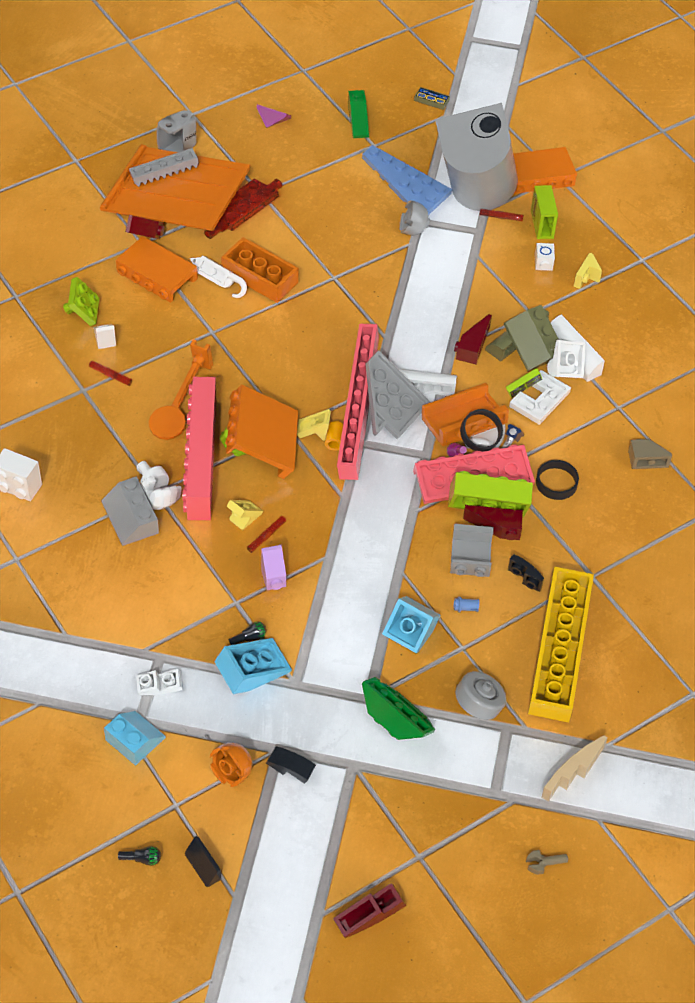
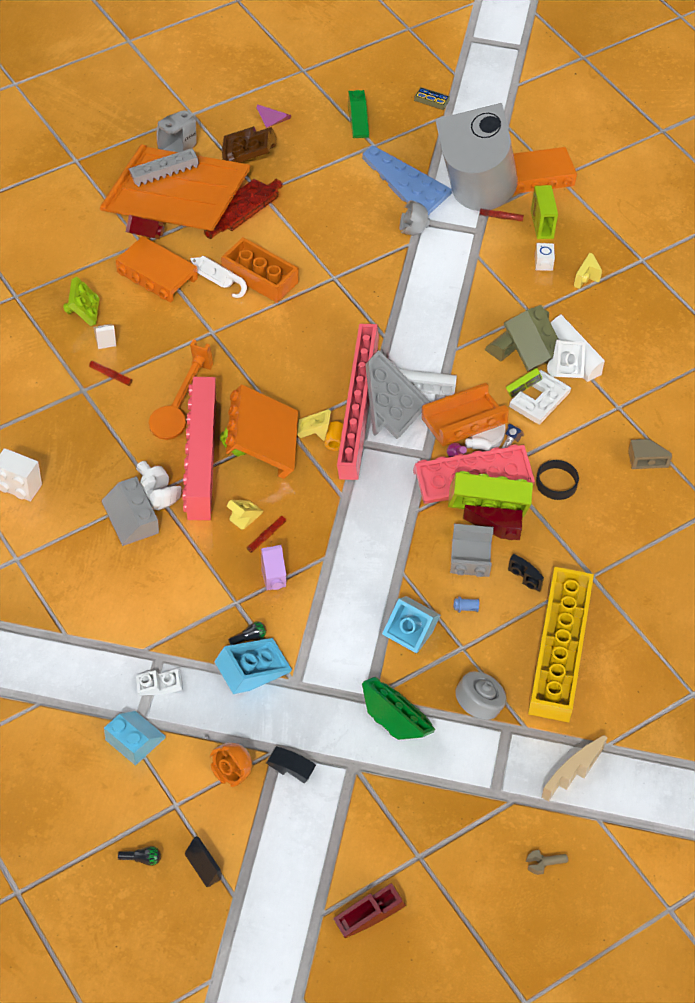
(248, 144): none -> reddish brown slope
(472, 341): dark red slope -> none
(493, 417): black tyre -> none

